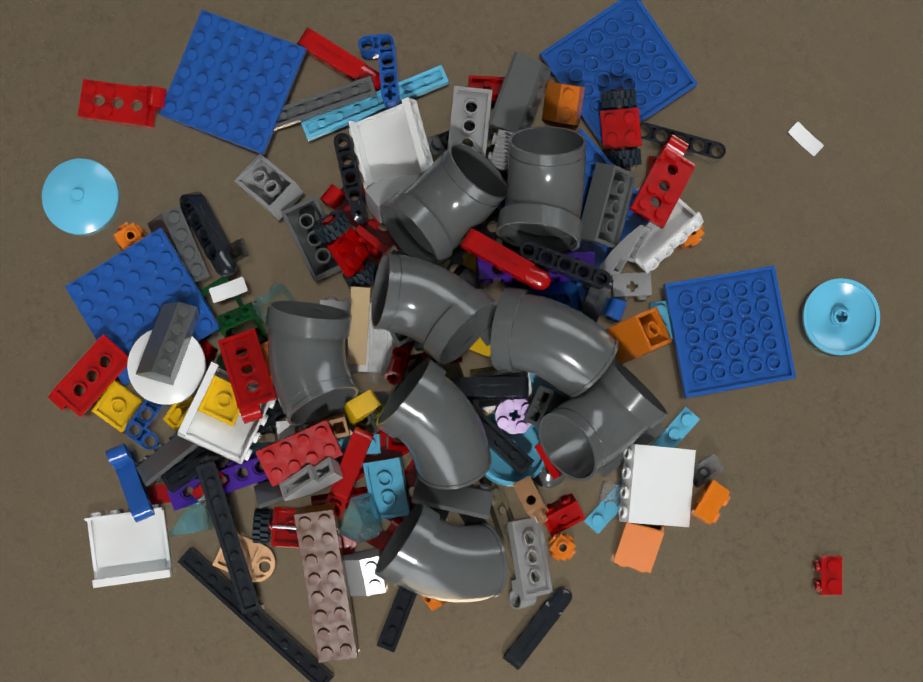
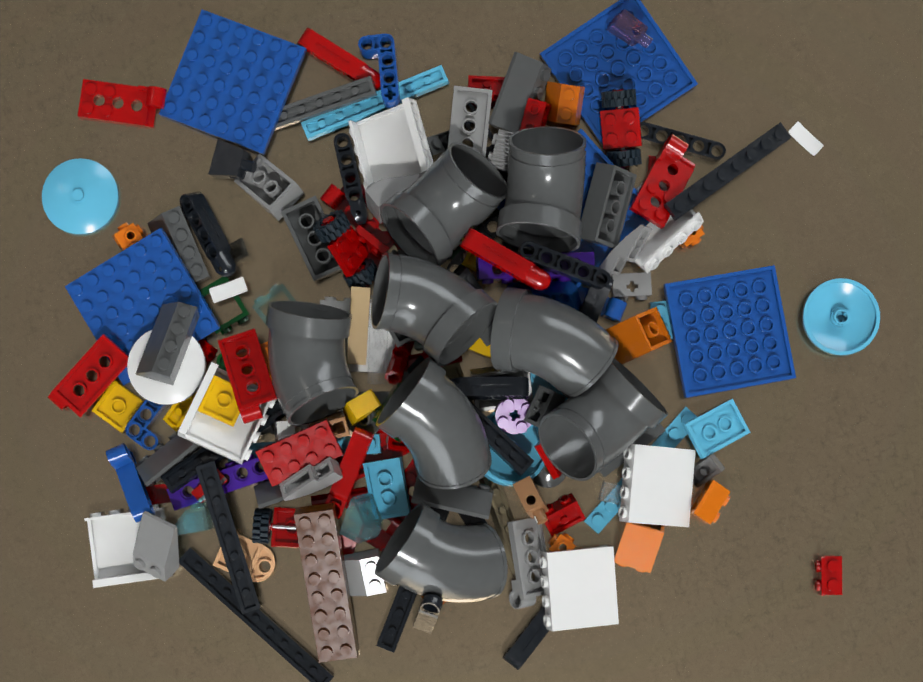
(156, 547): none -> light grey slope
(230, 162): none -> black torso
(238, 316): dark green window -> none
(428, 613): none -> piece
(535, 114): none -> red bracket
(579, 588): none -> white panel
(622, 27): none -> clear purple torso
(716, 428): none -> medium azure plate
(727, 171): none -> black plate

